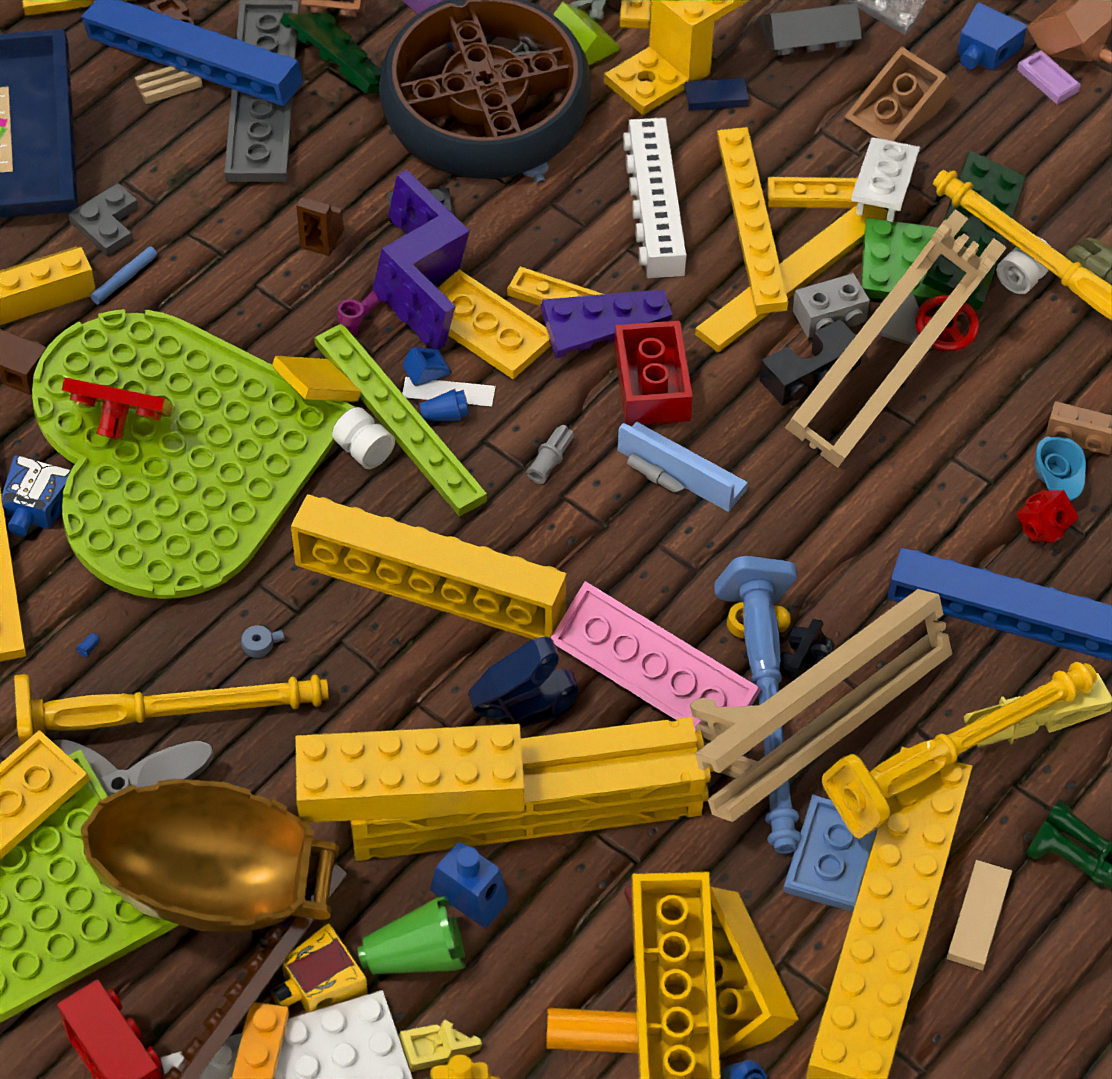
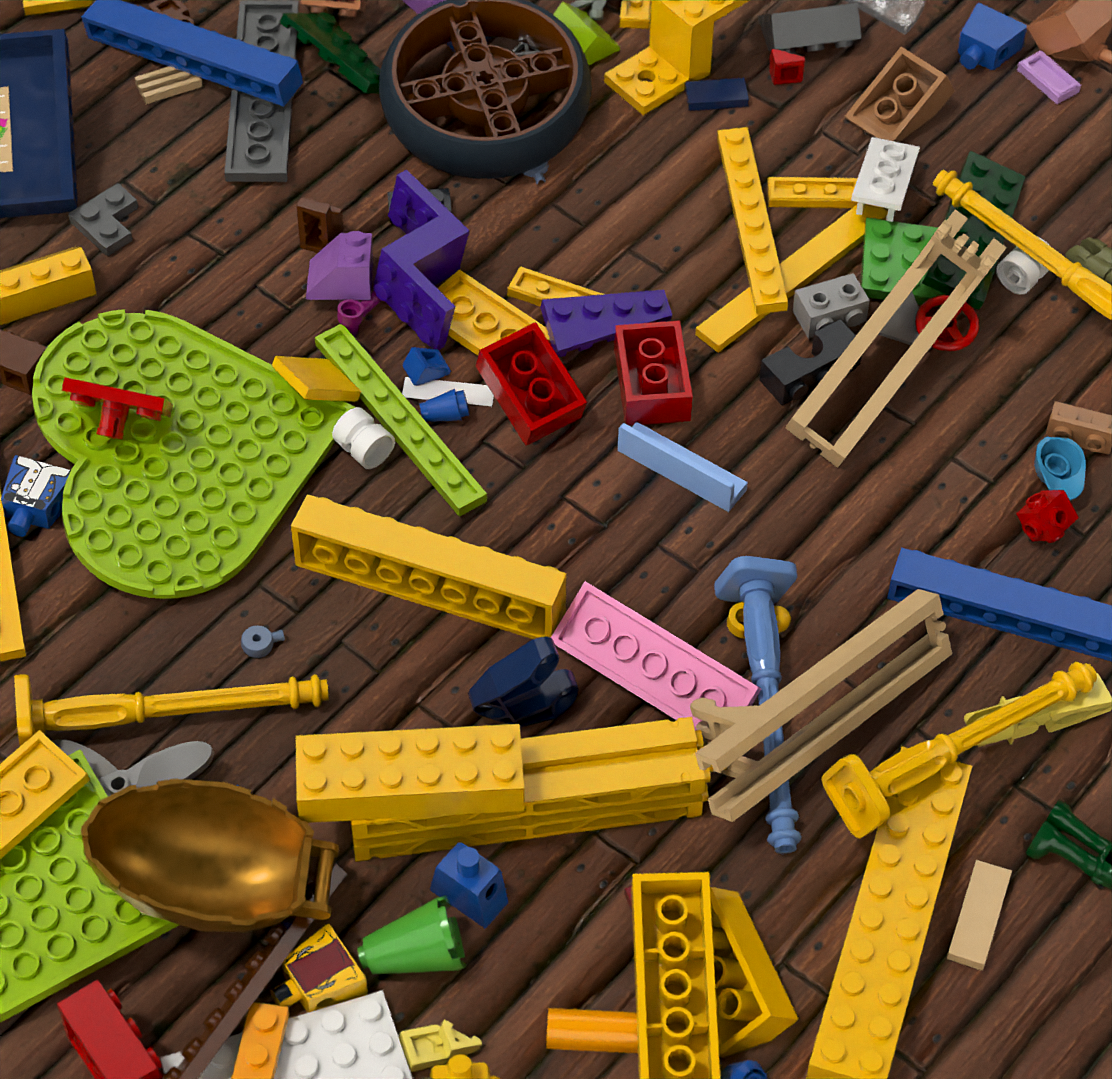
(88, 645): blue piece -> none
(124, 275): medium blue piece -> none
(342, 269): none -> medium lavender slope
(530, 383): none -> red brick
(550, 454): light grey axle -> none
(654, 473): light grey piece -> none
(656, 198): white brick -> none
(786, 67): none -> red slope
(810, 647): black hips -> none
(828, 858): medium blue tile -> none

